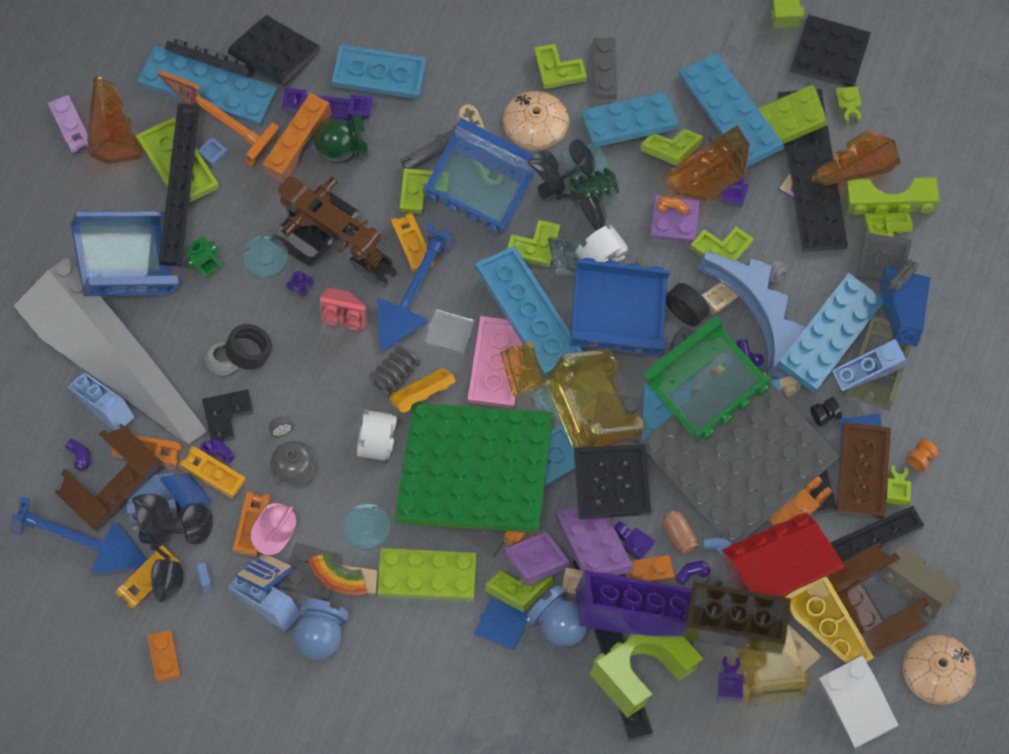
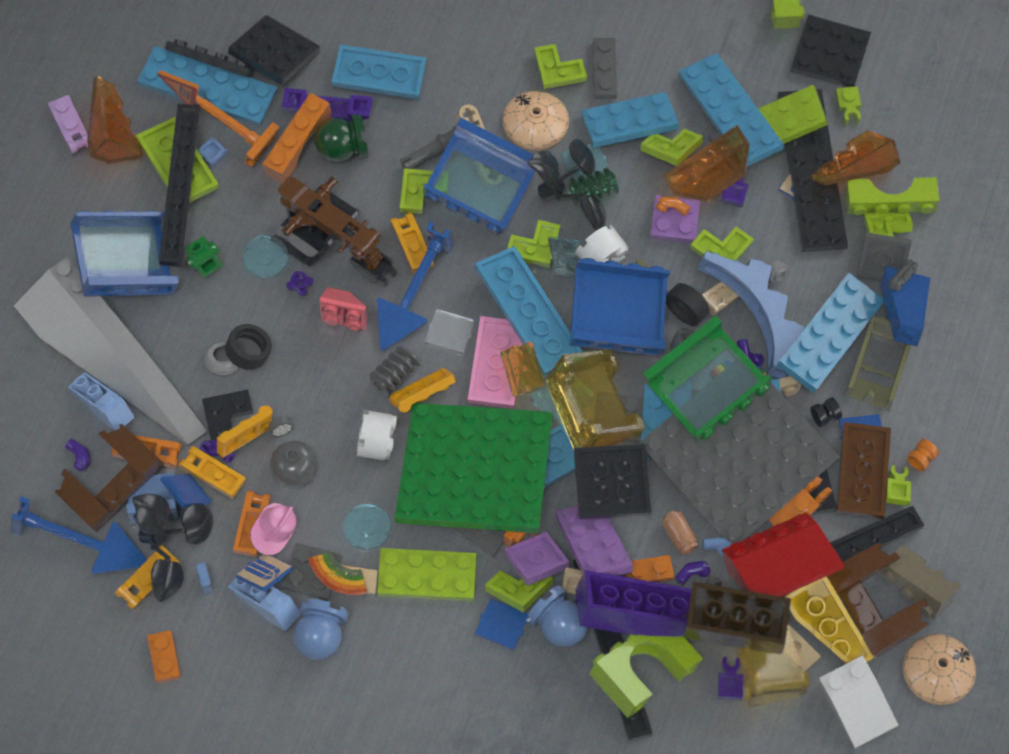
(244, 432): none -> light orange plate
(635, 542): dark purple plate -> none
(871, 366): light blue slope -> none

